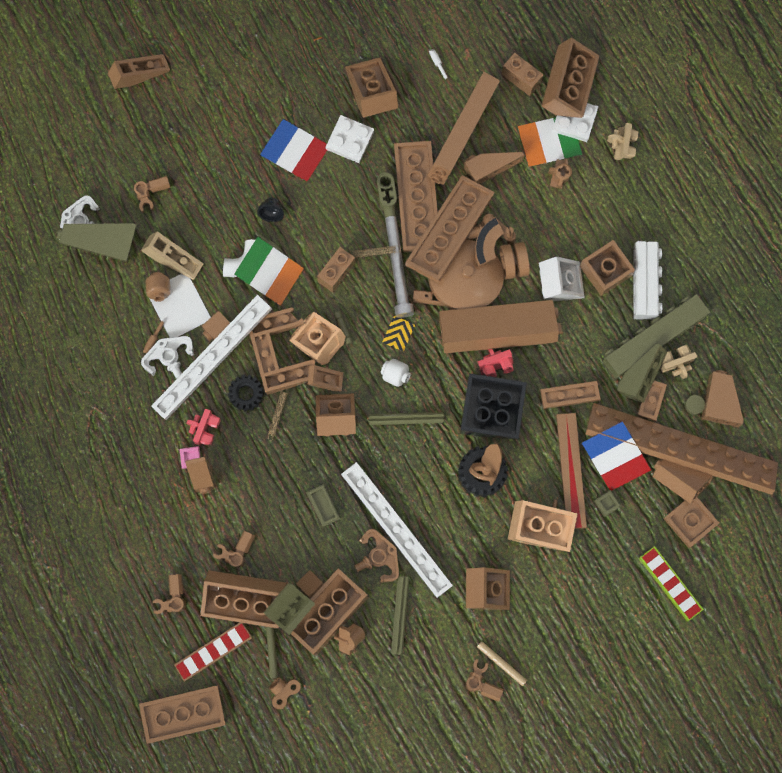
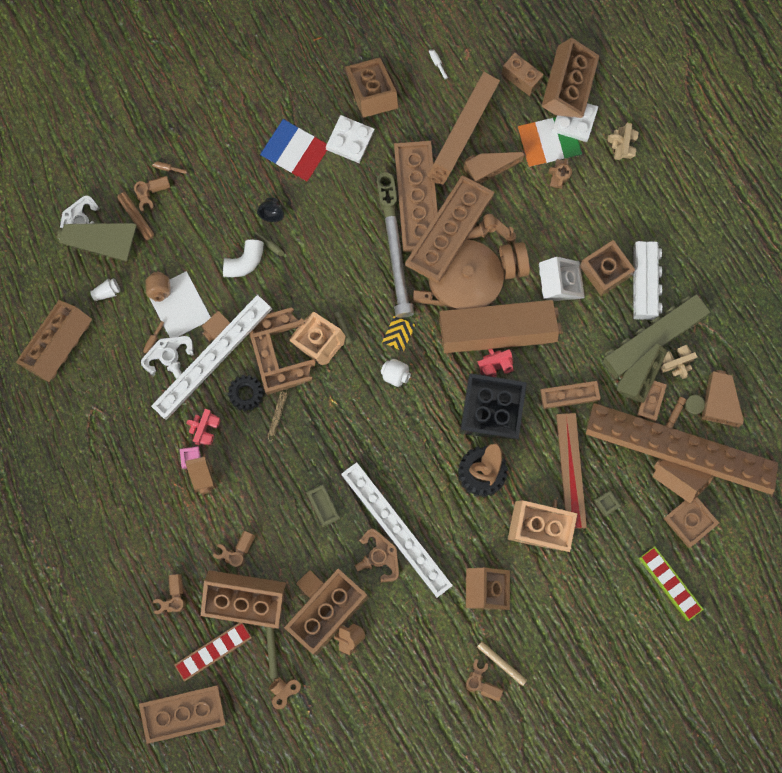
(54, 340): none -> medium nougat slope
(105, 290): none -> white cone
(135, 216): none -> medium nougat axle
(137, 70): medium nougat slope -> none
(168, 167): none -> medium nougat piece
(171, 255): tan slope -> none
(268, 271): sticker -> none
(289, 608): olive bracket -> none
(325, 378): medium nougat plate -> none
(335, 414): medium nougat slope -> none
(336, 269): medium nougat brick -> none
(374, 252): tan piece -> none
(400, 615): olive axle -> none
(406, 418): olive axle -> none
(486, 242): tile -> none
(615, 459): sticker -> none
(676, 412): none -> medium nougat wheel

